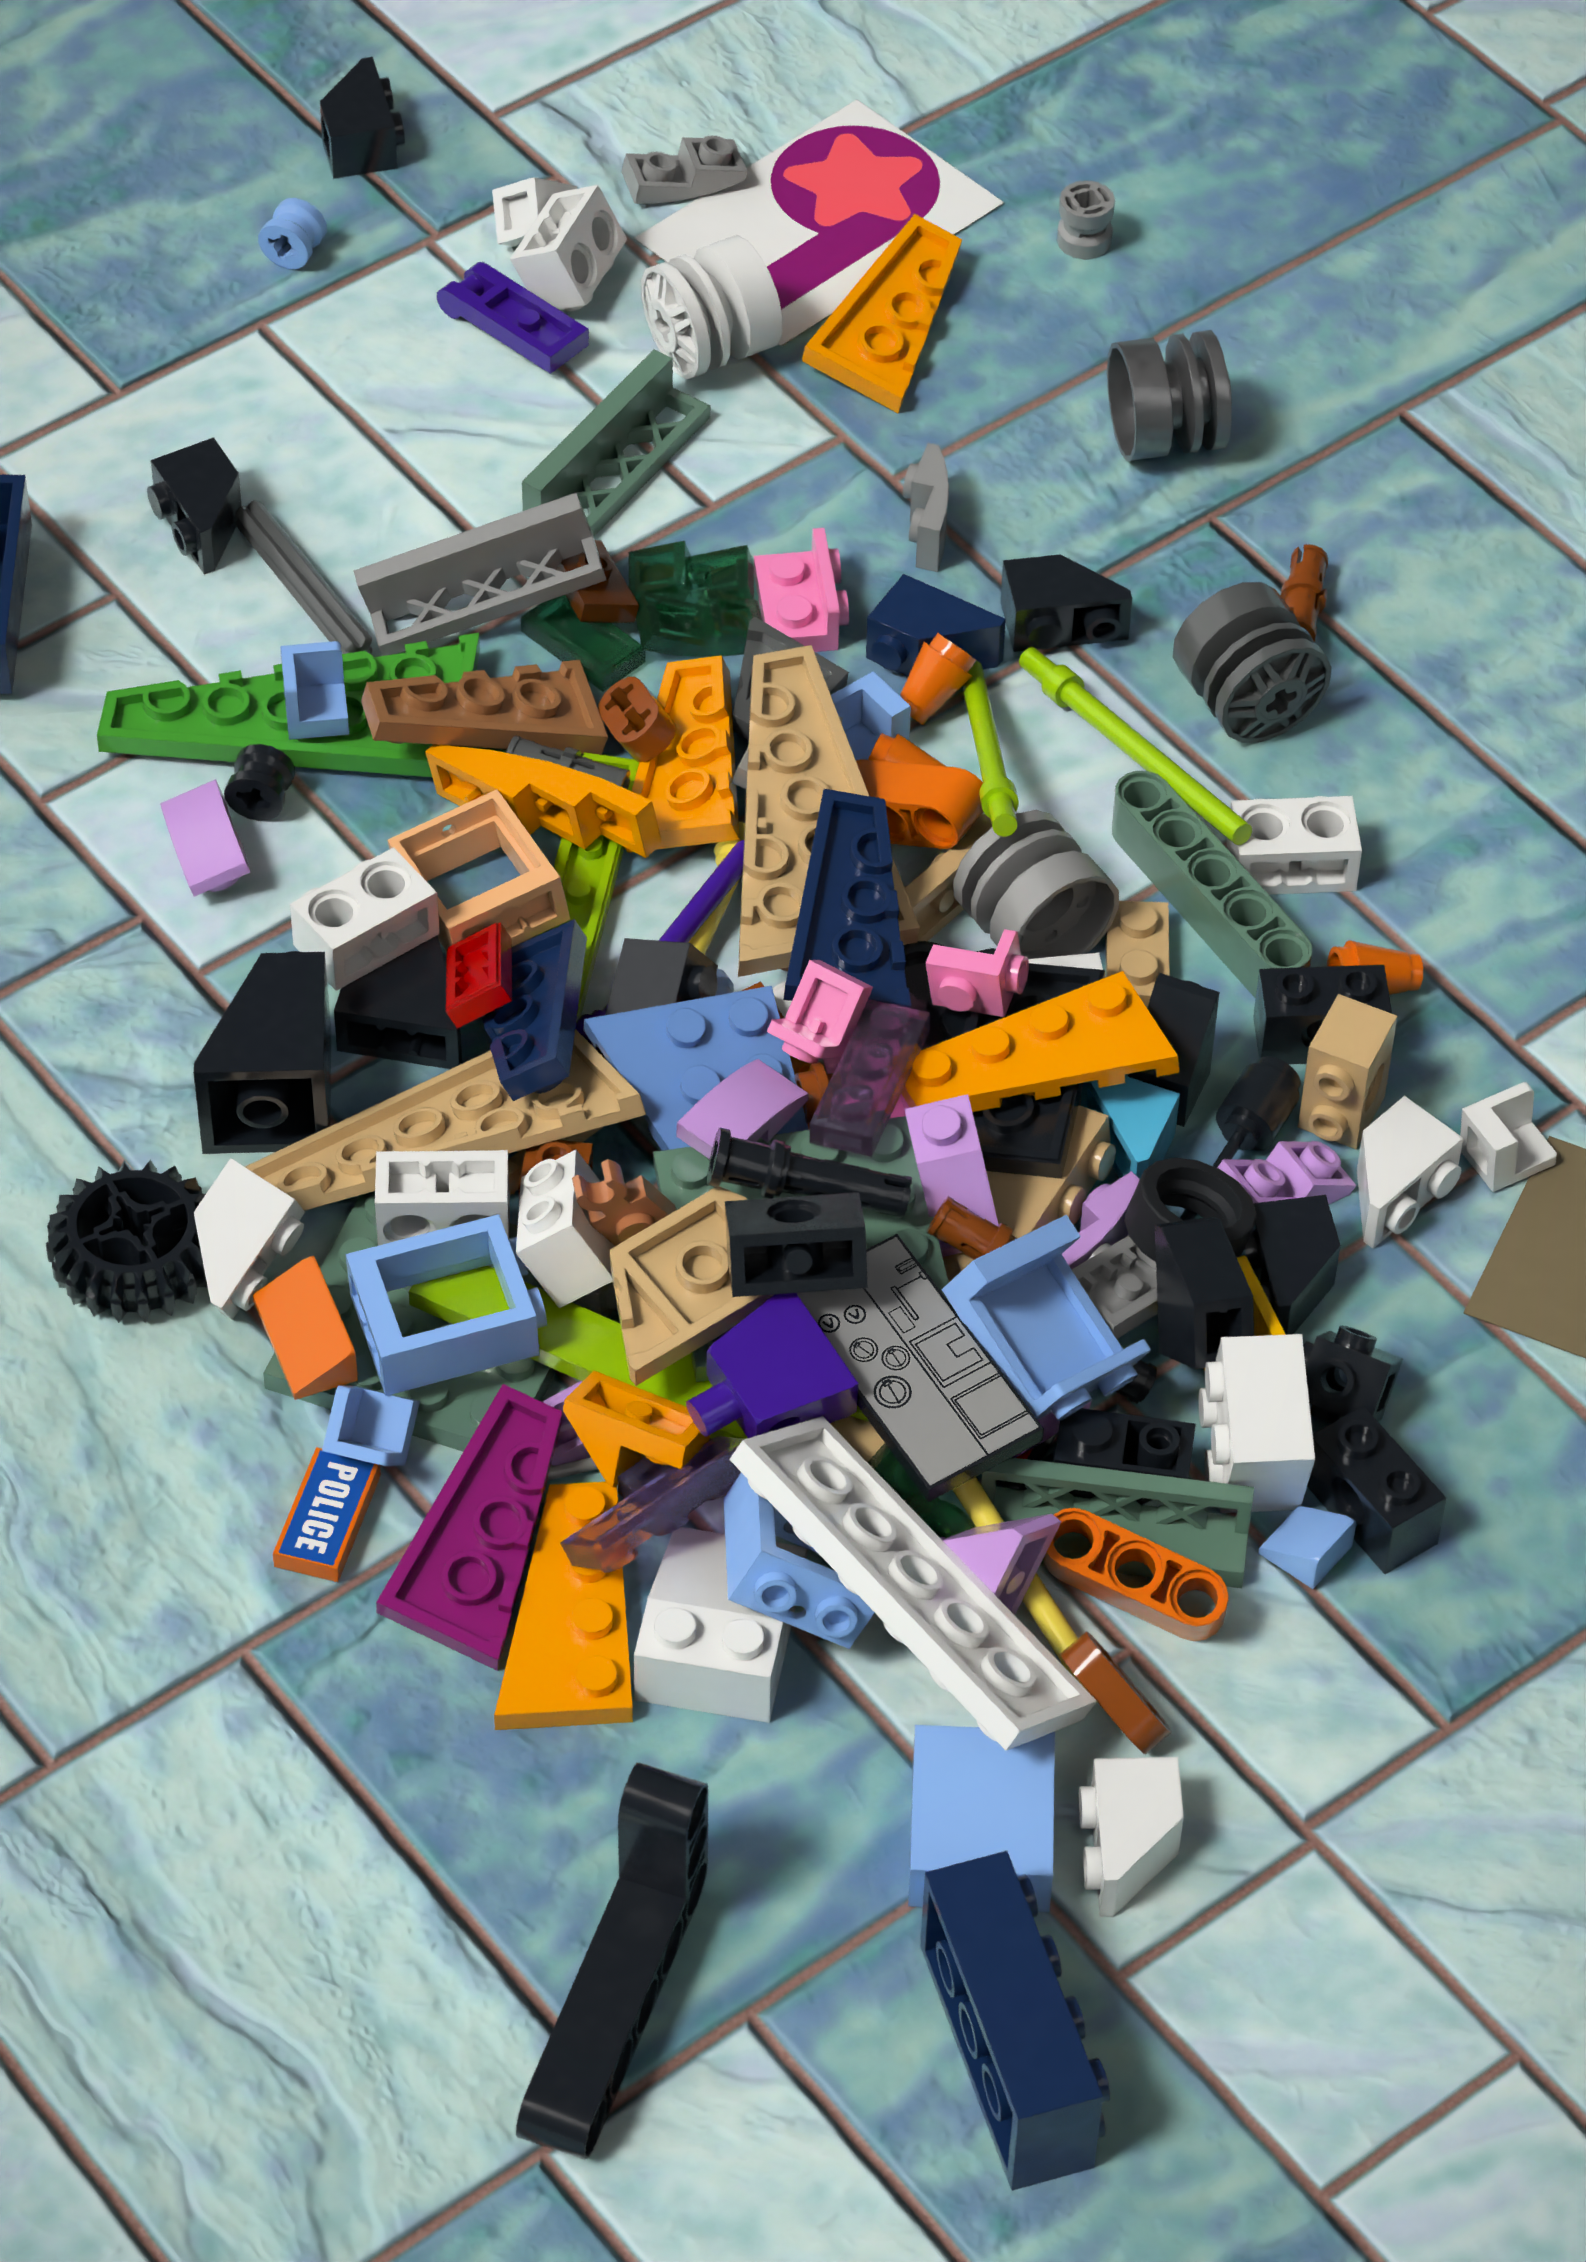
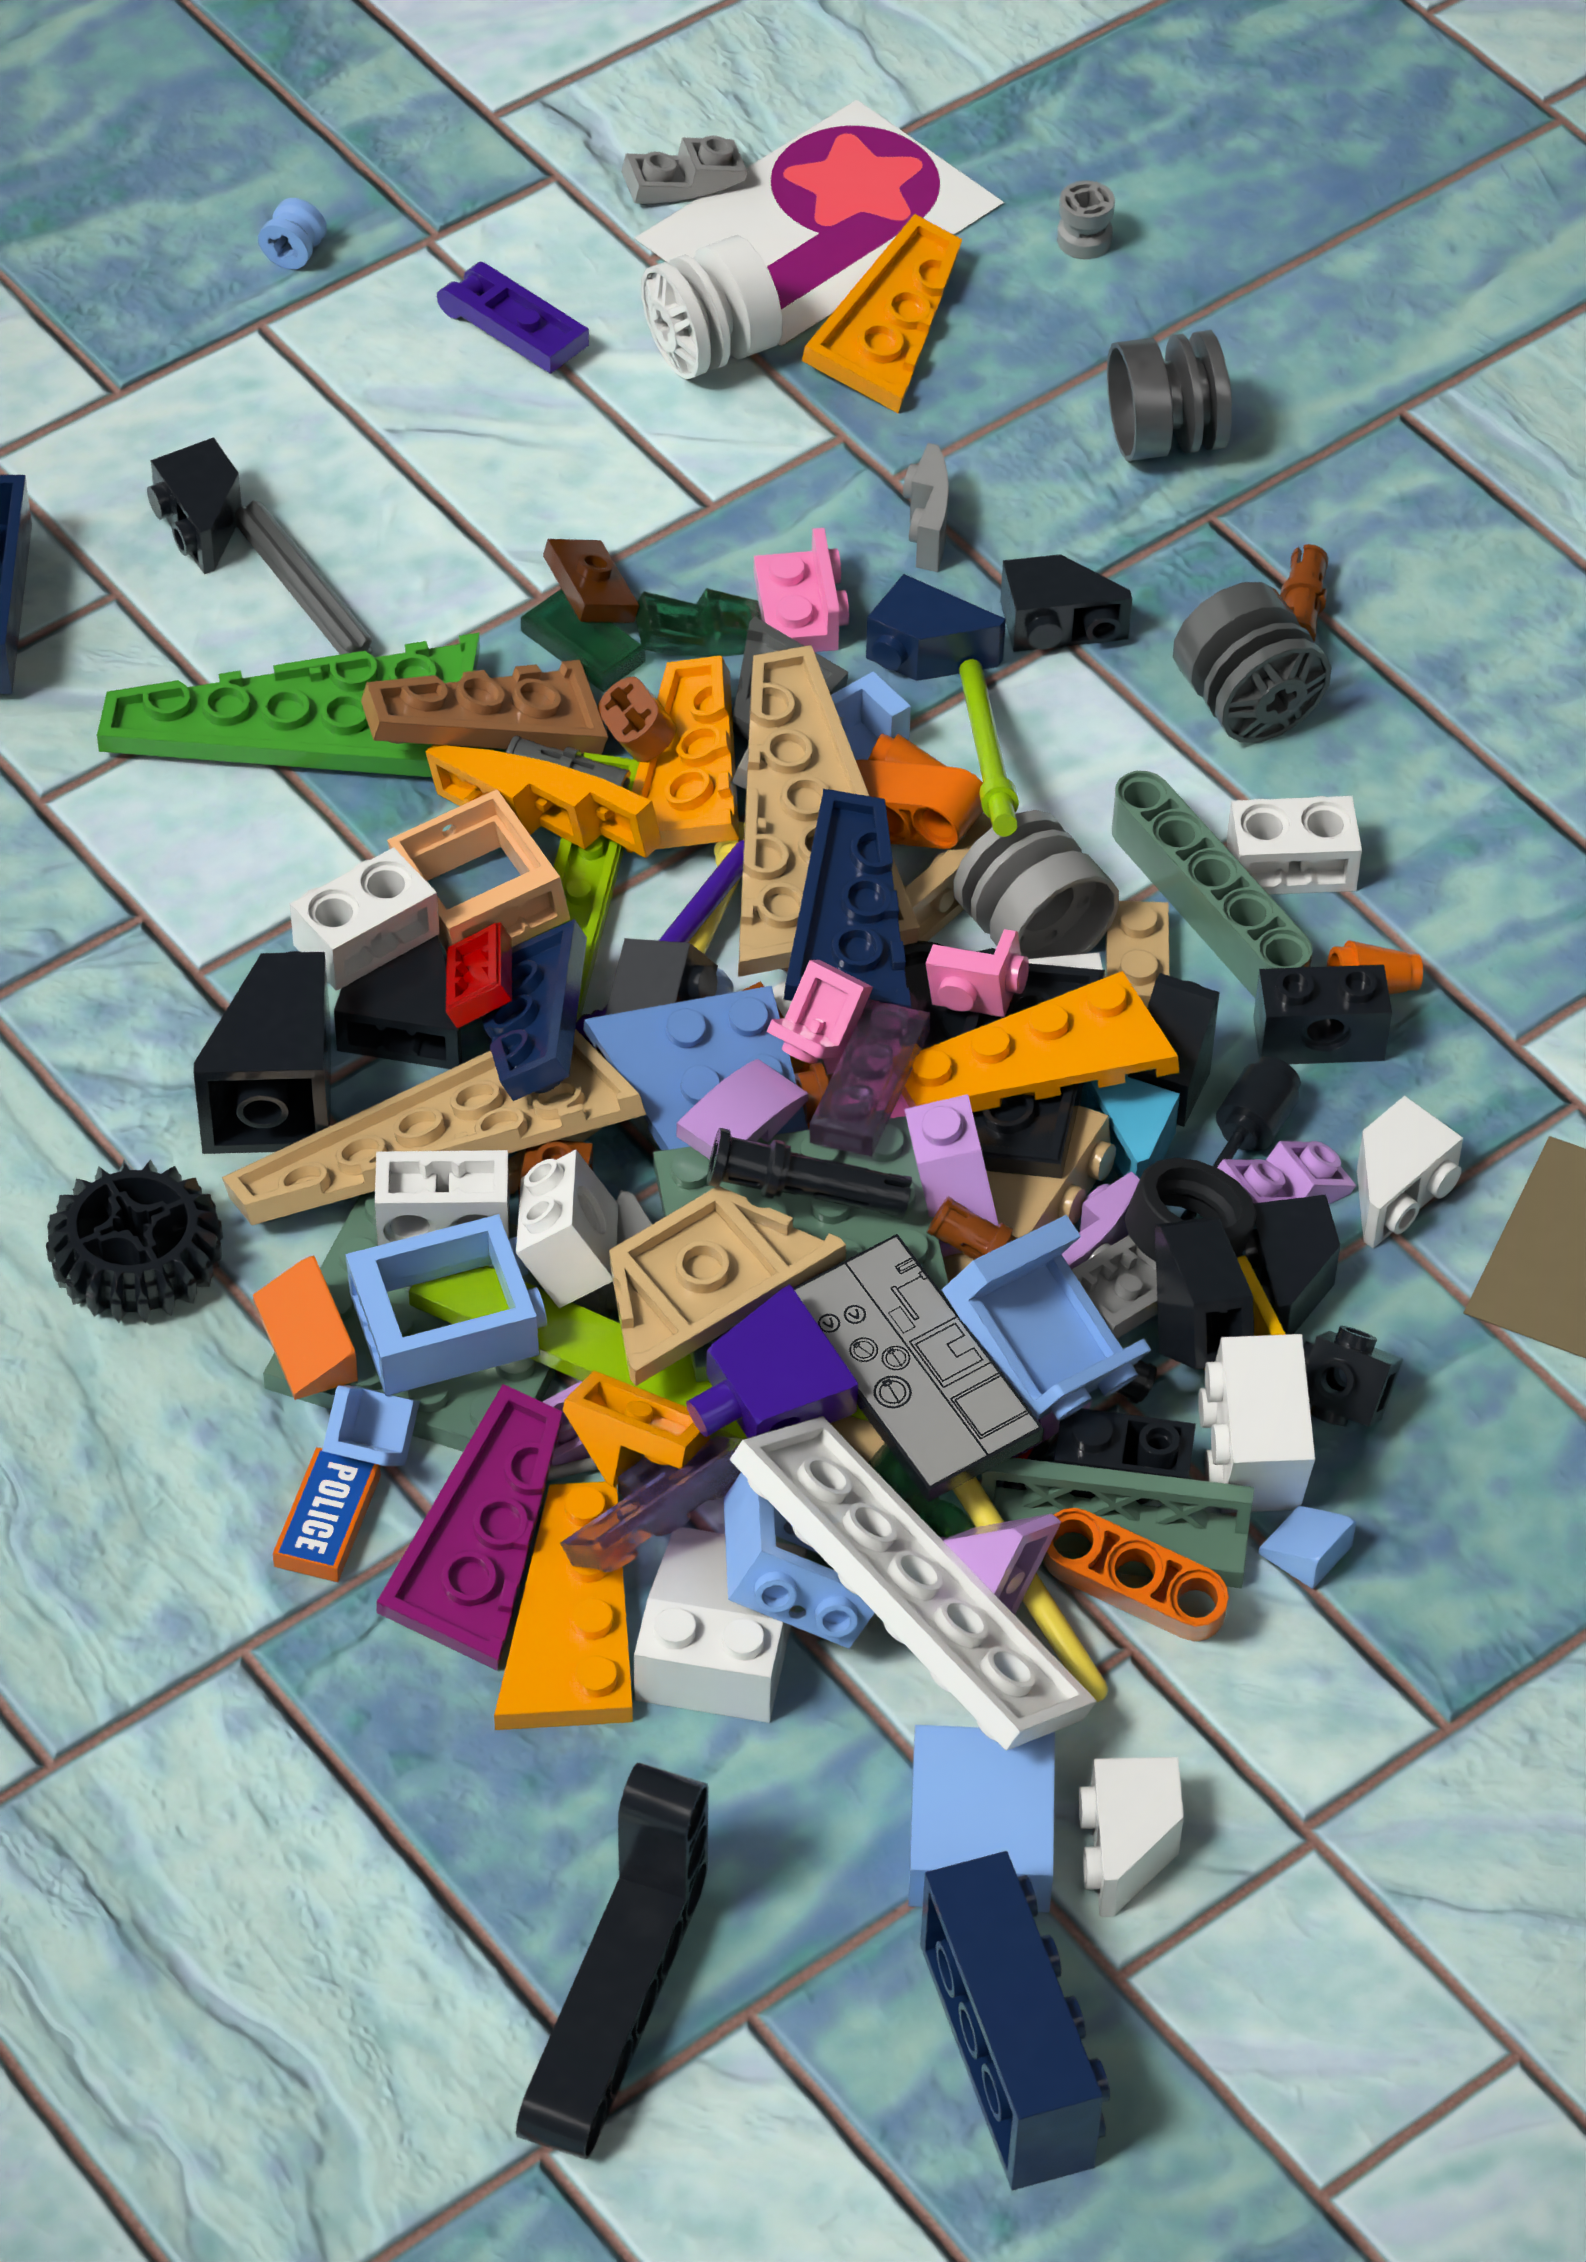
(205, 839): lavender slope -> none
(240, 1233): white slope -> none
(259, 782): black wheel -> none
(314, 690): light blue panel -> none
(358, 123): black slope -> none
(478, 566): light grey fence -> none
(519, 206): white panel -> none
(569, 248): white brick -> none
(606, 432): sand green fence -> none
(618, 1207): nougat plate -> none
(678, 575): clear green slope -> none
(796, 1244): black brick -> none
(936, 677): orange cone -> none
(1068, 690): lime bar -> none
(1116, 1693): dark orange beam -> none
(1347, 1071): tan brick -> none
(1379, 1486): black brick -> none
(1503, 1139): white panel -> none

